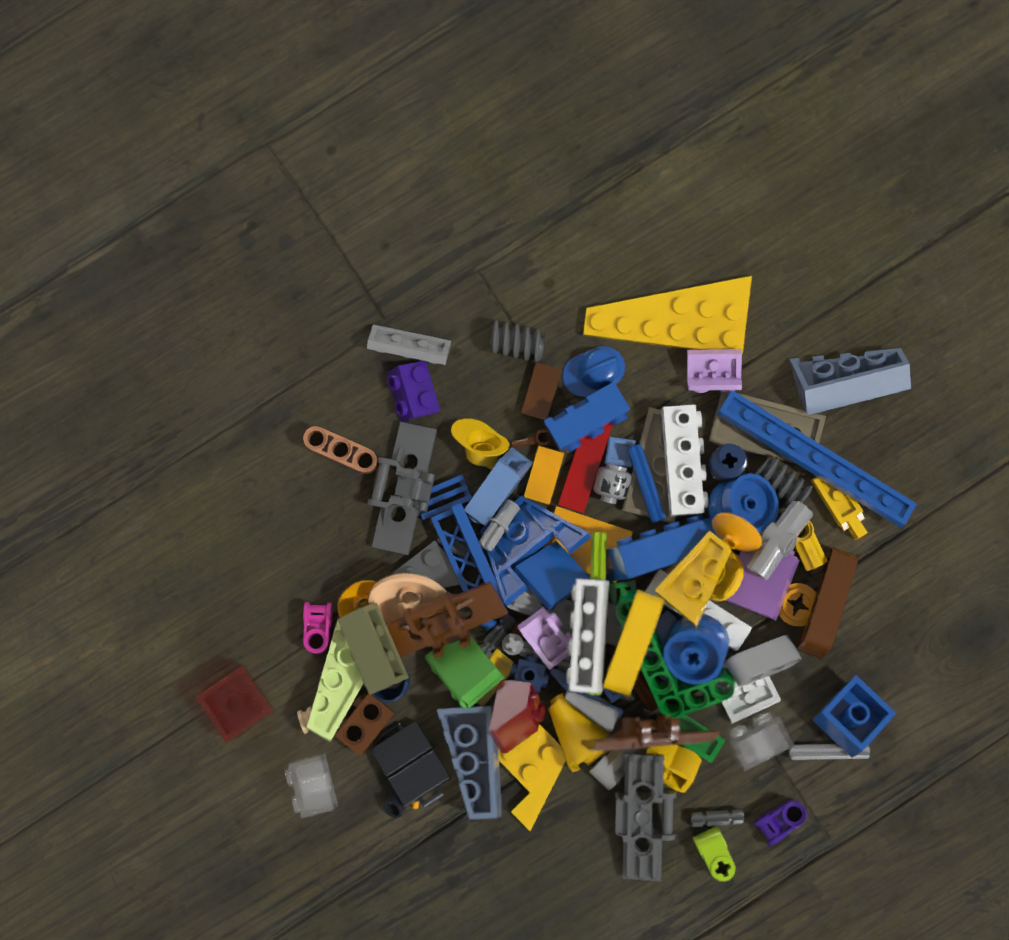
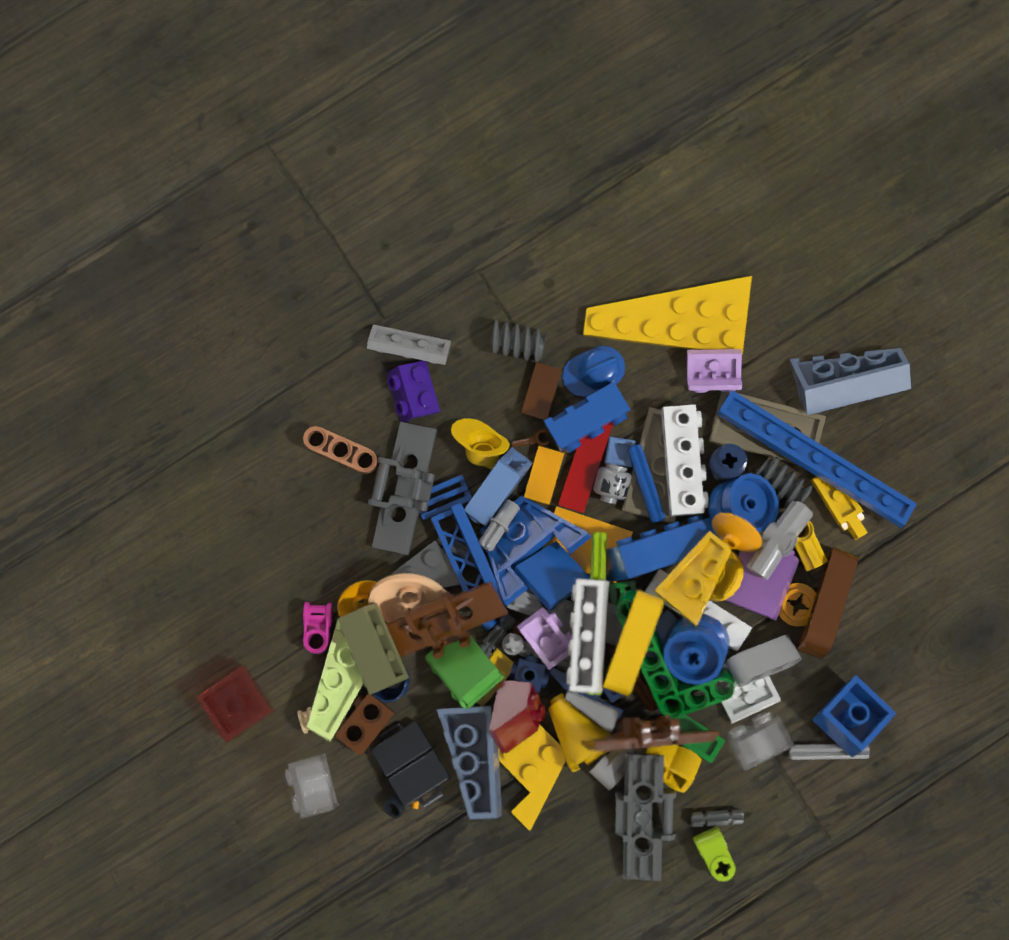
(779, 821): dark purple piece -> none

